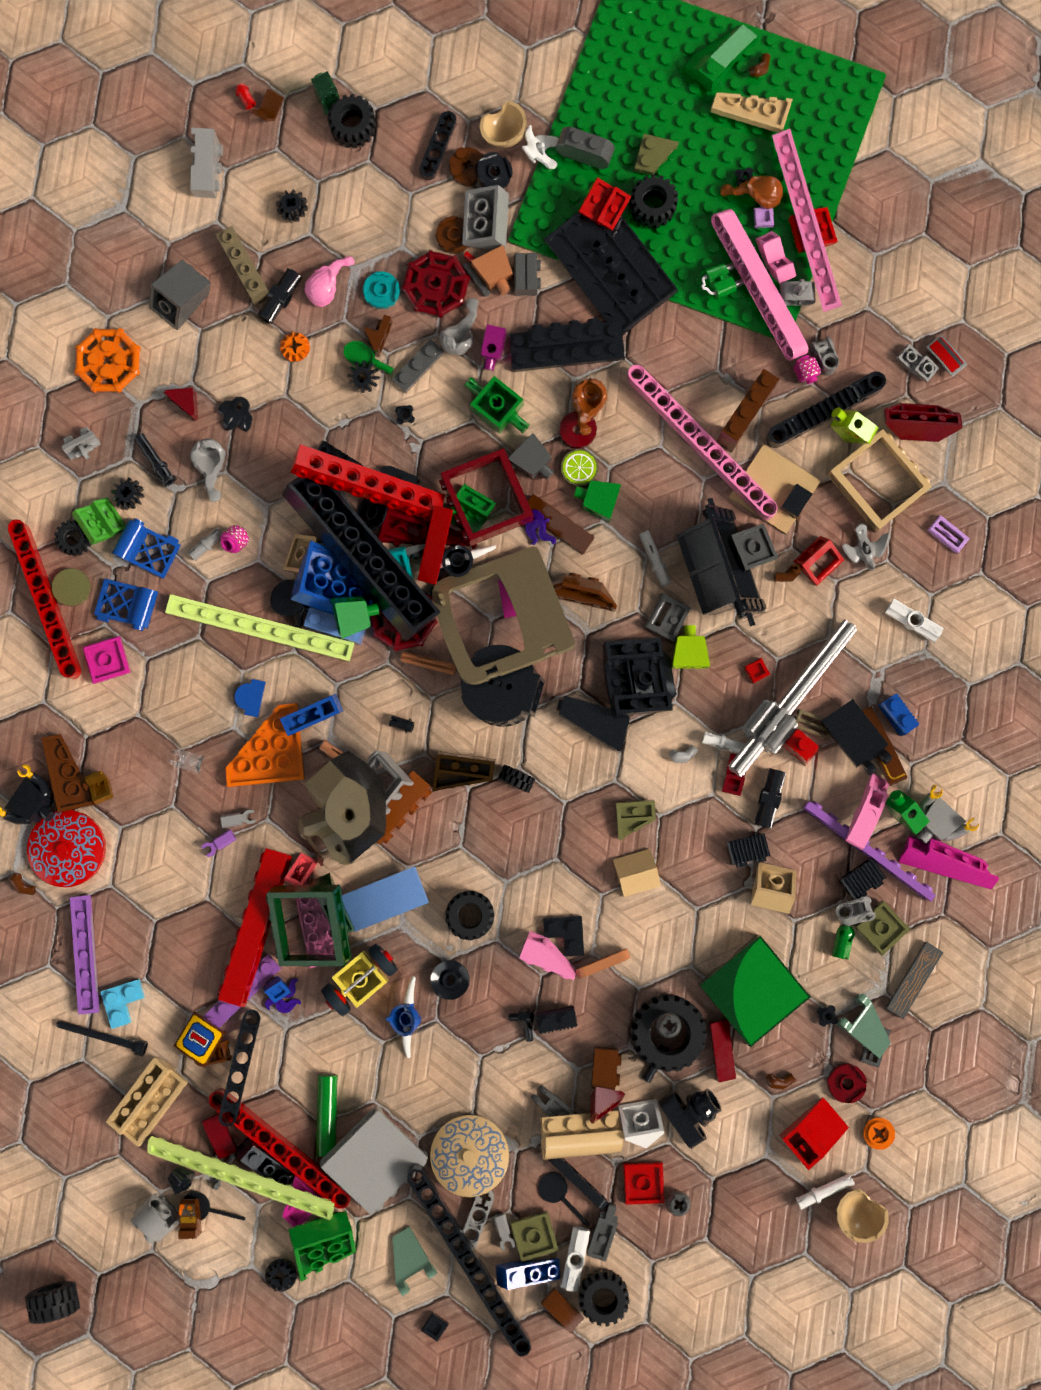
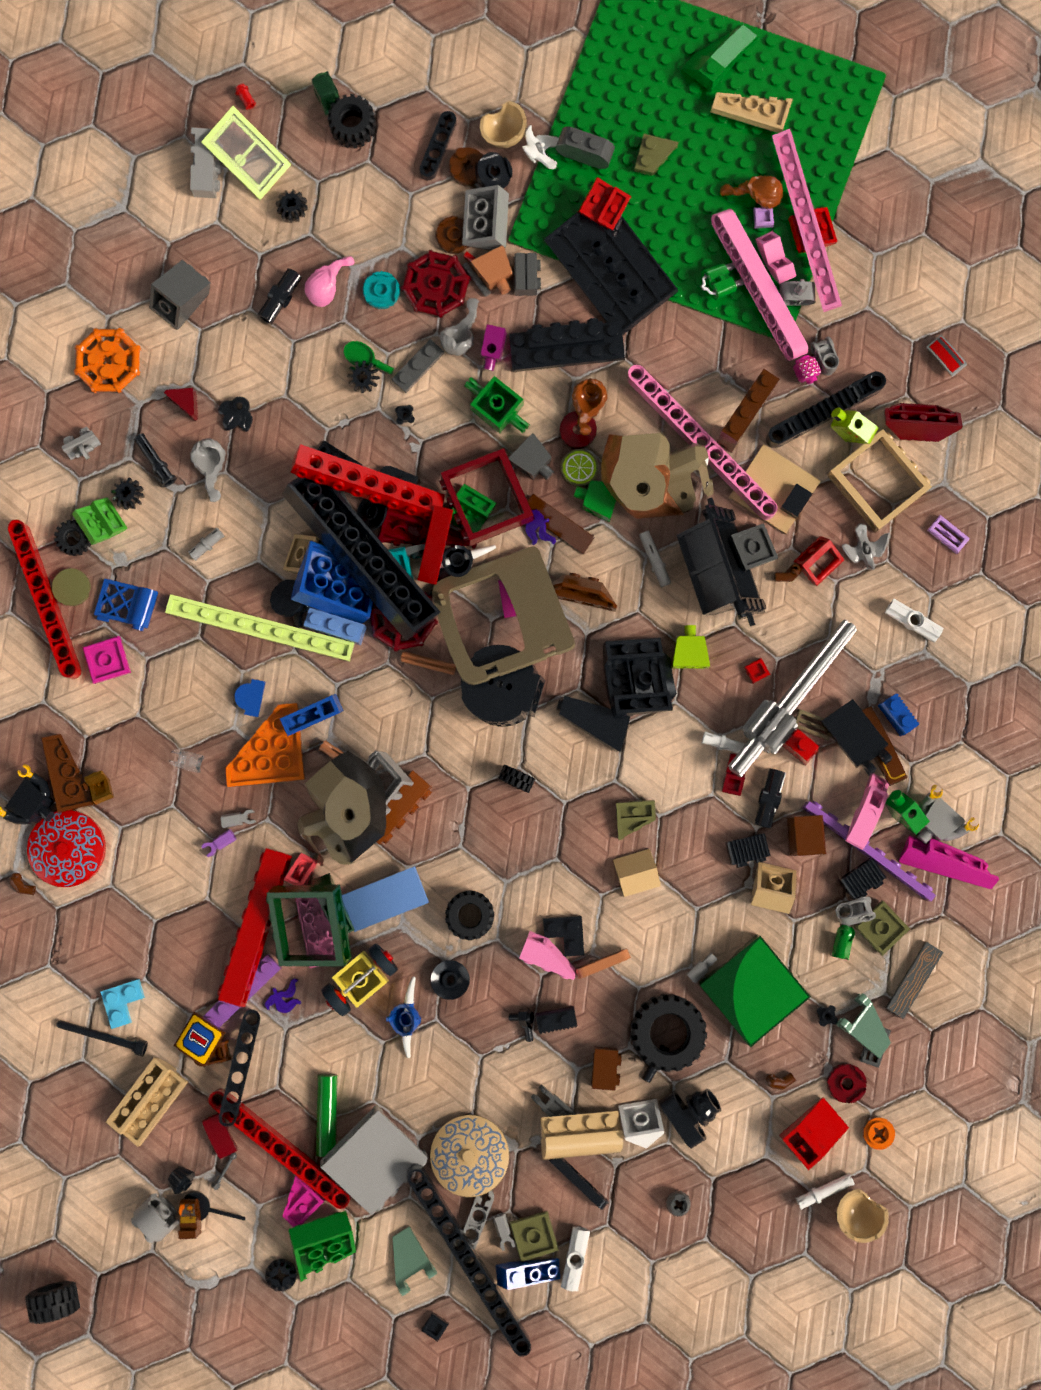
(84, 954): medium lavender plate -> none
(132, 540): blue piece -> none
(234, 539): dark pink head -> none
(243, 265): dark tan brick -> none
(245, 1179): yellowish green plate -> none
(246, 152): none -> clear door
(263, 1163): black slope -> none
(270, 106): reddish brown bracket -> none
(276, 989): blue tile -> none
(301, 352): orange gear -> none
(352, 614): torso -> none
(378, 338): reddish brown slope -> none
(402, 724): black pin -> none
(460, 770): dark brown wedge -> none
(553, 1189): black piece -> none
(562, 1310): reddish brown slope -> none
(603, 1233): dark grey hinge -> none
(603, 1314): black tyre -> none
(604, 1101): dark red slope -> none
(643, 1183): red tile -> none
(650, 478): none -> dark tan piece
(657, 187): black tyre -> none
(672, 621): dark grey plate -> none
(674, 1030): dark grey piece -> none
(682, 757): light grey arm -> none
(701, 968): none -> light grey bar
(722, 1050): dark red slope -> none
(740, 173): black plate -> none
(761, 68): reddish brown arm -> none
(806, 835): none -> reddish brown slope
(917, 364): light grey slope -> none

